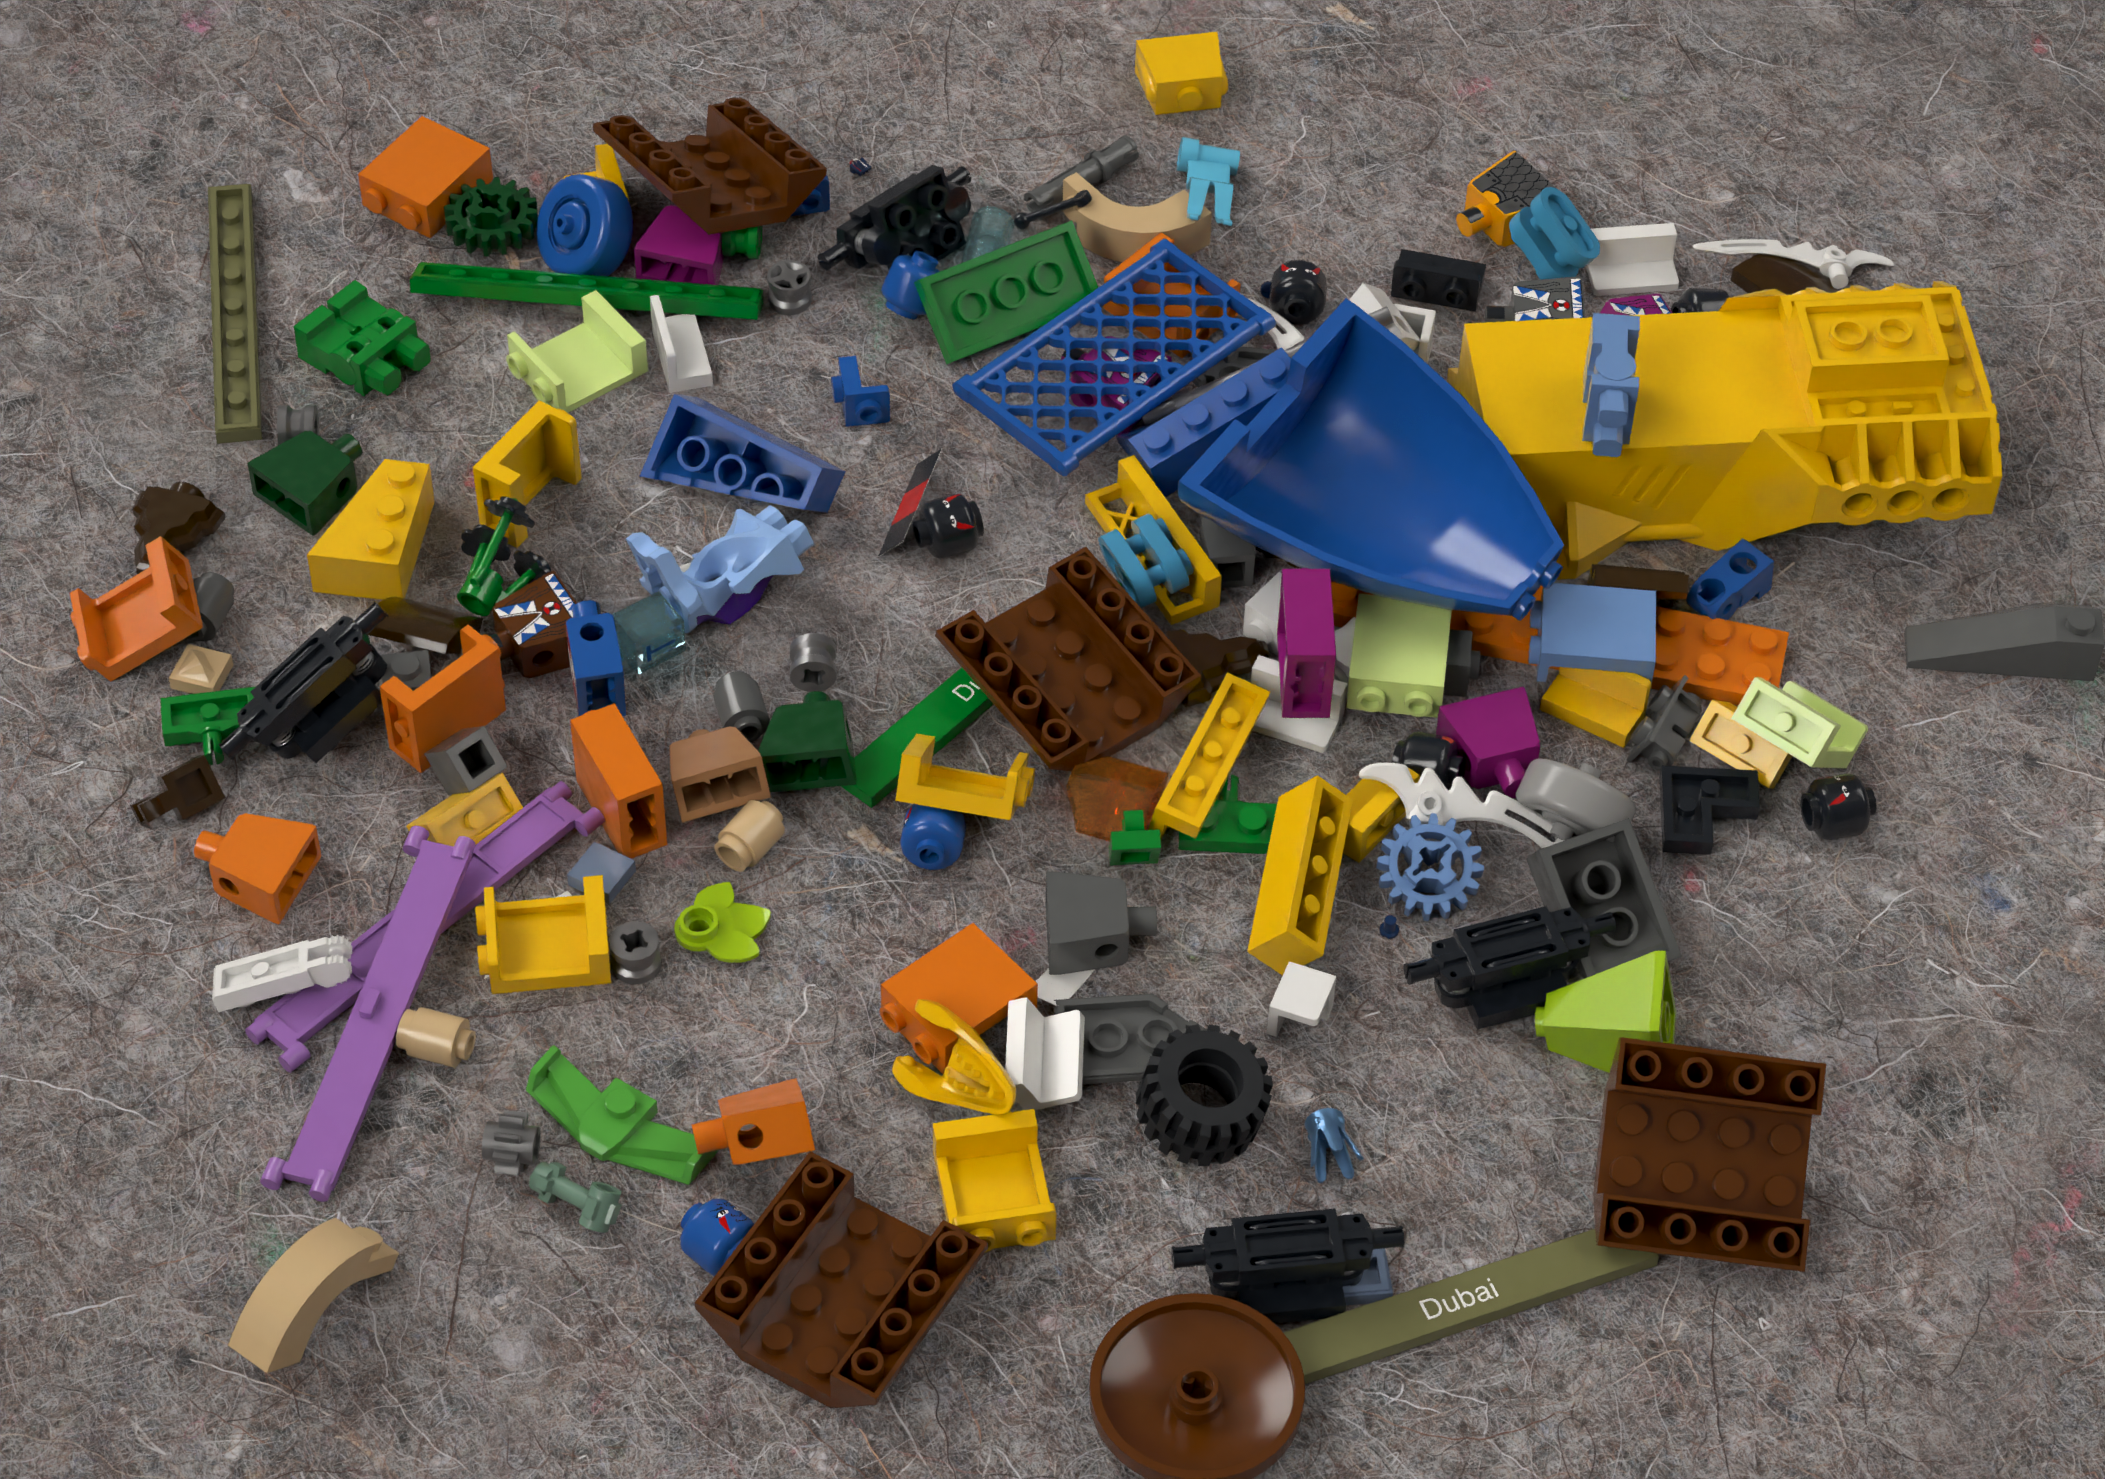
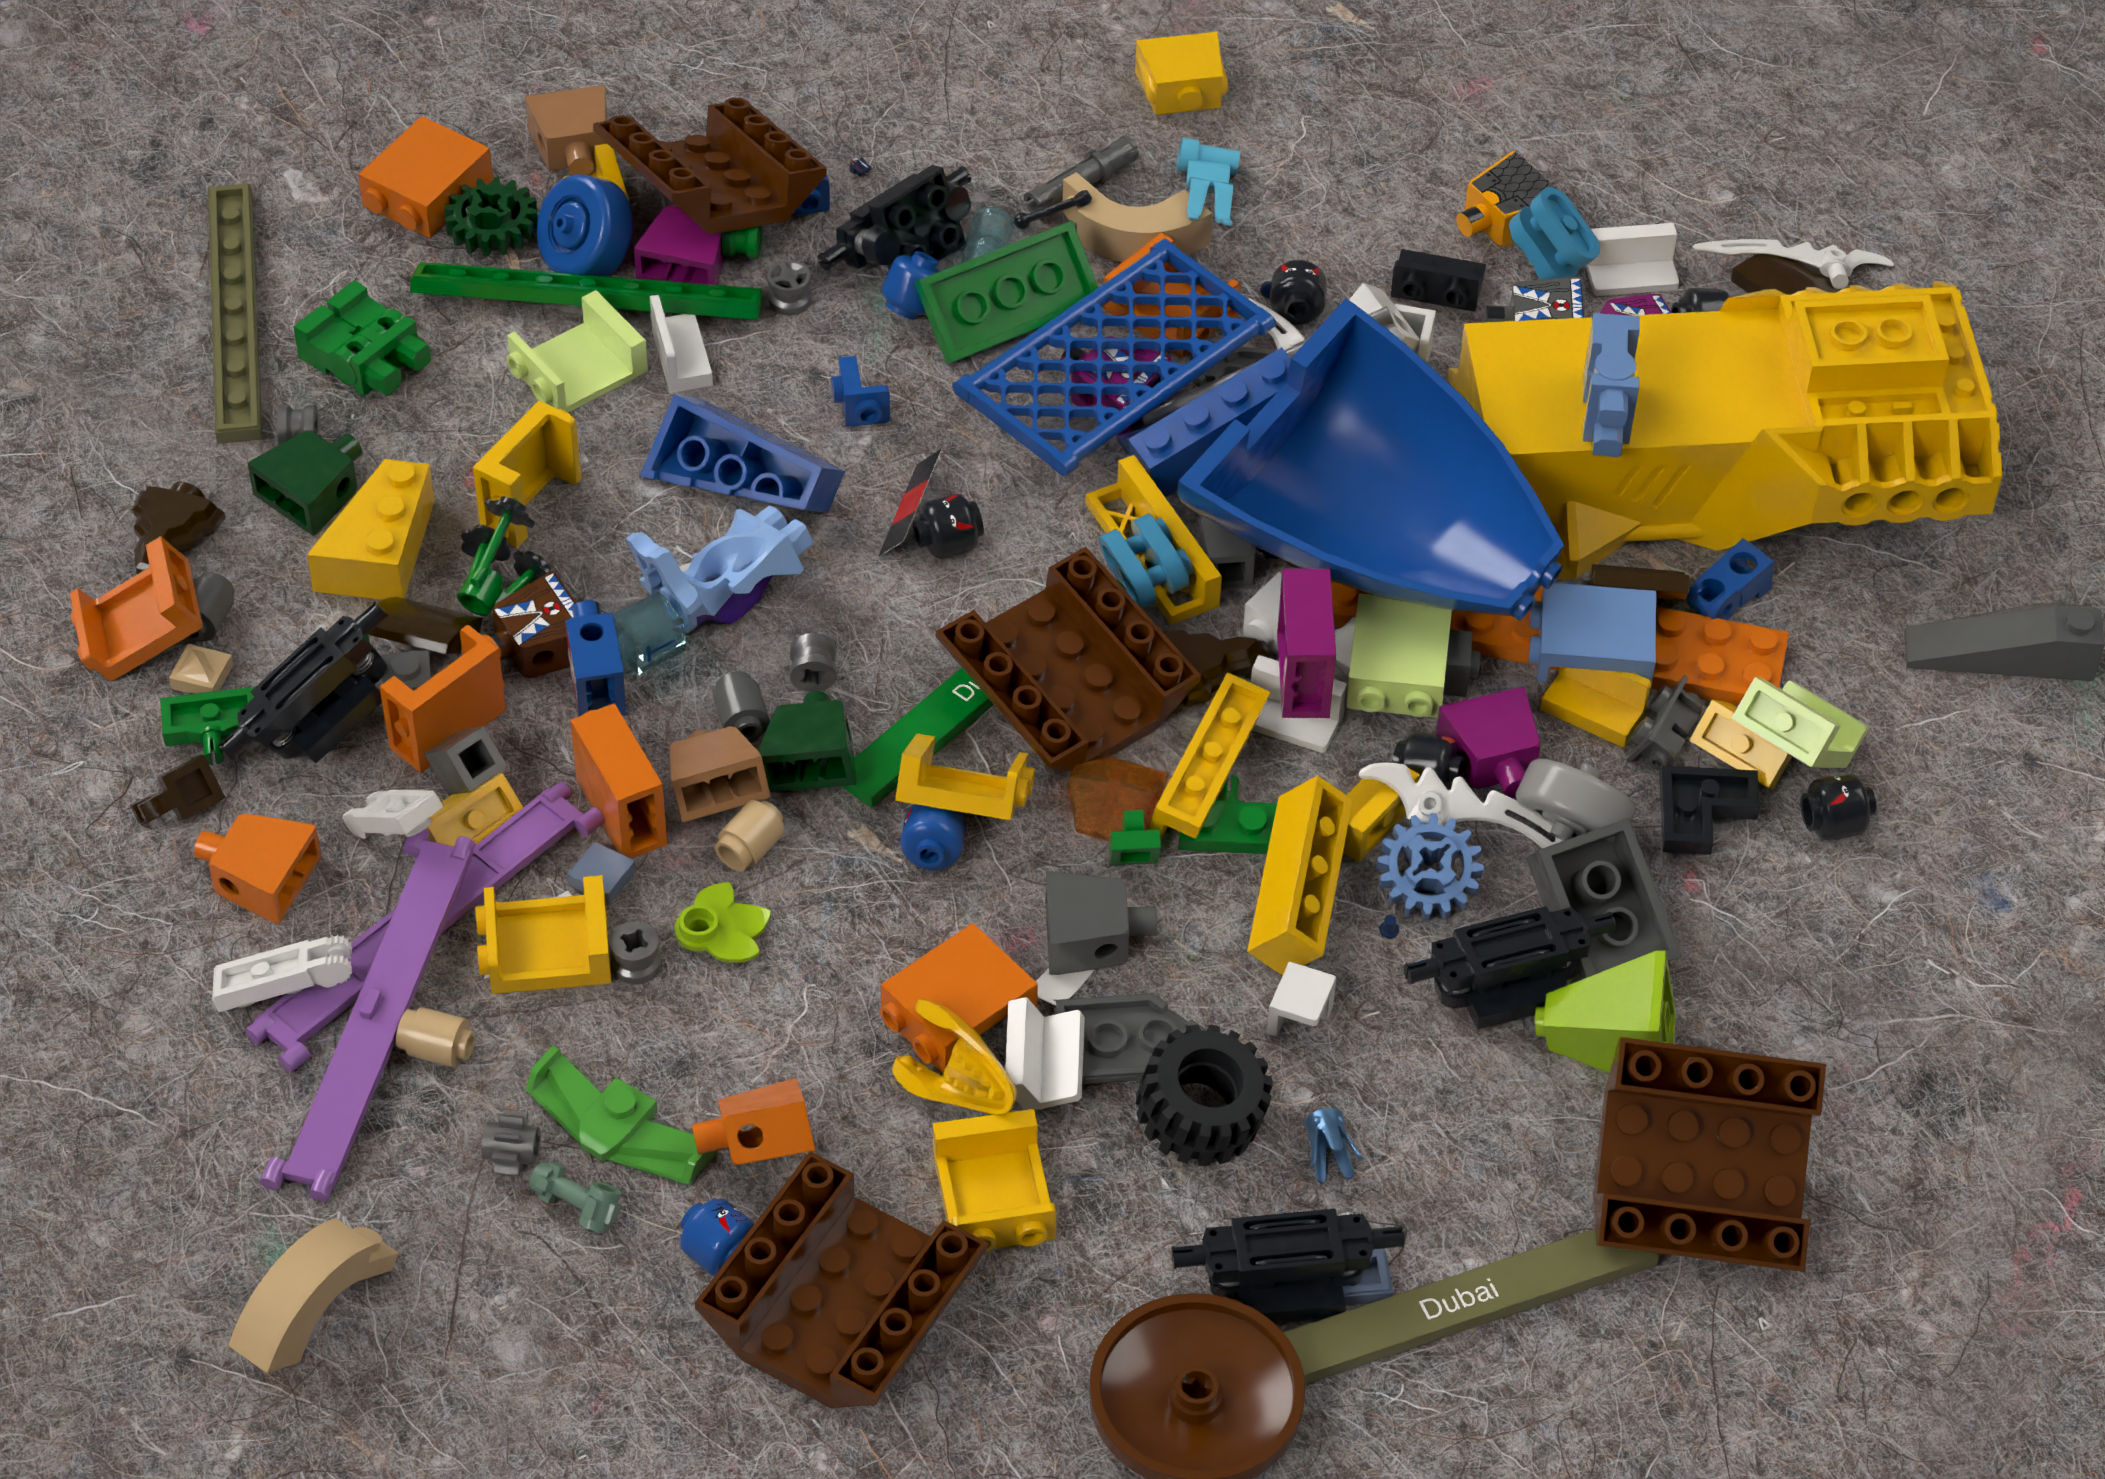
(393, 813): none -> white hinge
(564, 126): none -> medium nougat torso

